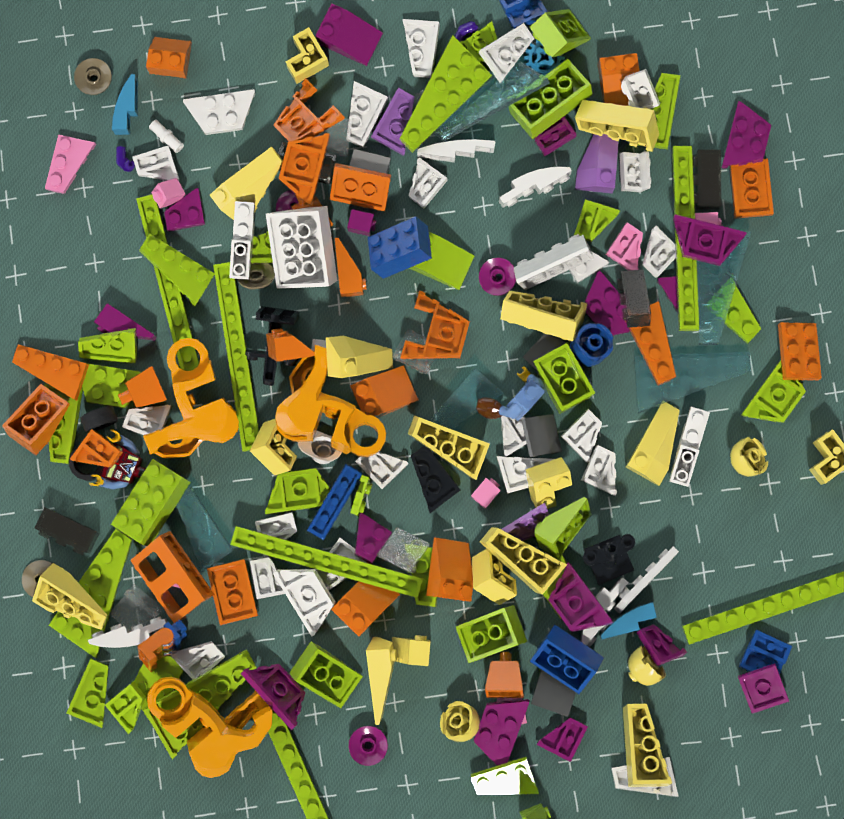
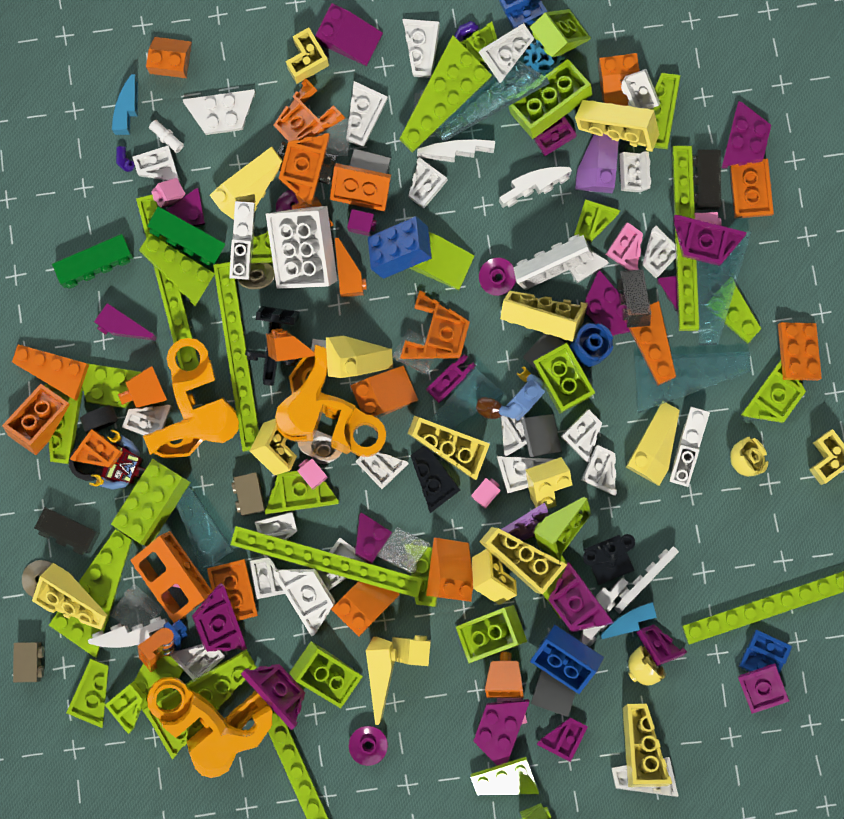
(28, 662): none -> dark tan brick
(66, 161): bright pink wing -> none
(88, 69): dark tan dish -> none
(92, 261): none -> green brick
(111, 346): lime wing -> none
(185, 235): none -> green brick
(218, 623): none -> magenta wing
(249, 494): none -> dark tan brick
(312, 473): none -> bright pink brick
(335, 501): blue tile -> none
(364, 488): lime wing -> none
(394, 121): medium lavender wing -> none
(449, 379): none -> magenta hinge
(460, 722): light yellow cylinder -> none

